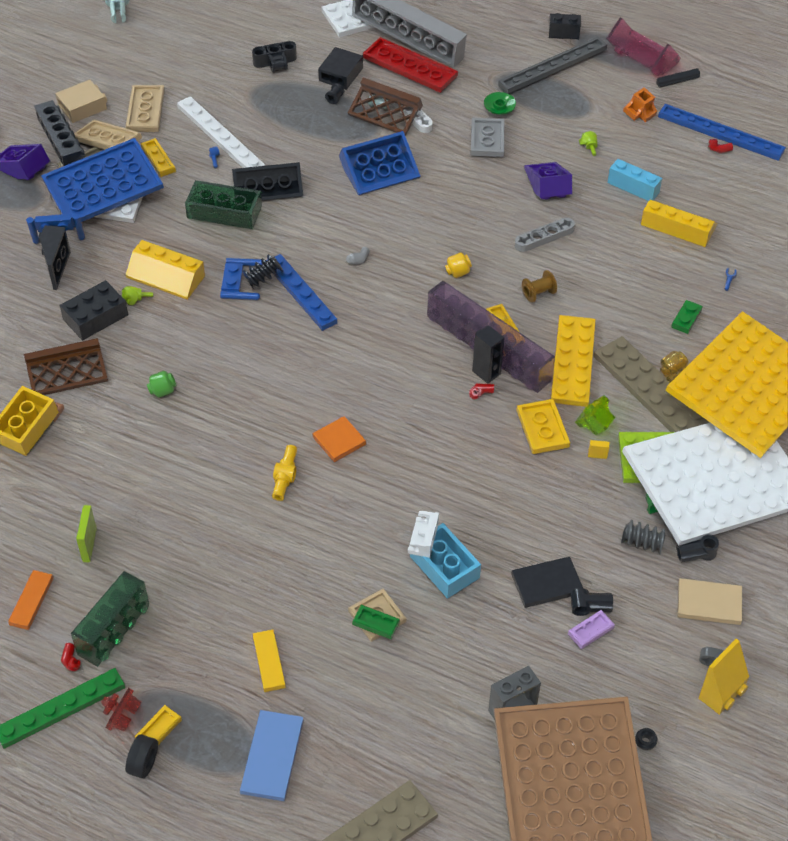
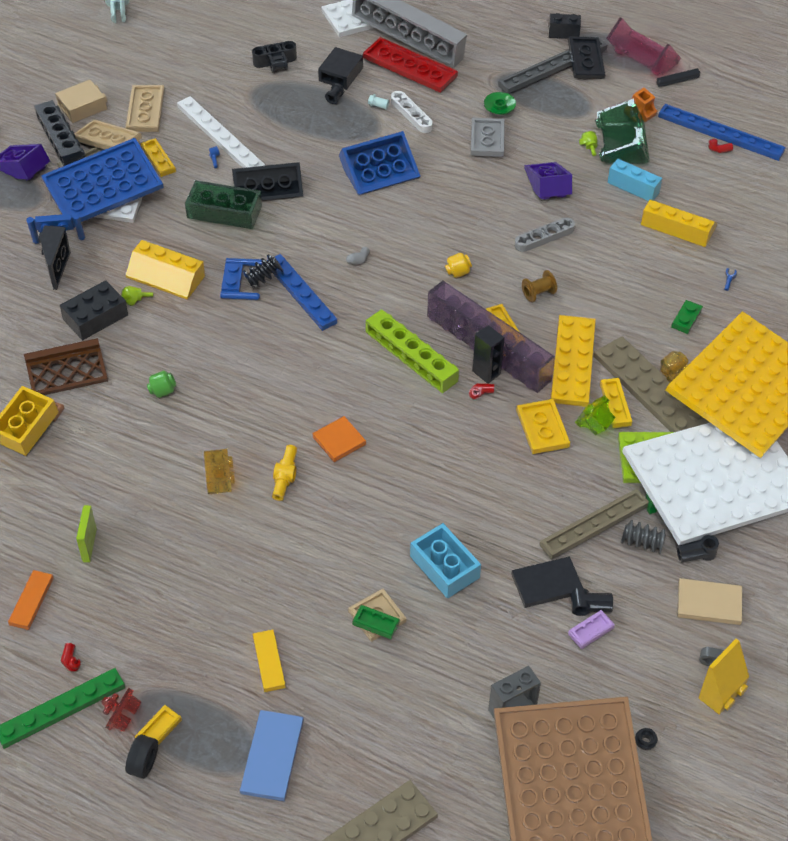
(110, 618): clear green brick -> none
(218, 471): none -> clear yellow brick
(393, 96): reddish brown fence -> none
(412, 351): none -> lime brick
(424, 534): white hinge -> none
(586, 57): none -> black tile
(594, 524): none -> dark tan plate
(598, 449): yellow tile -> none
(617, 405): none -> yellow plate
(623, 134): none -> clear green windscreen

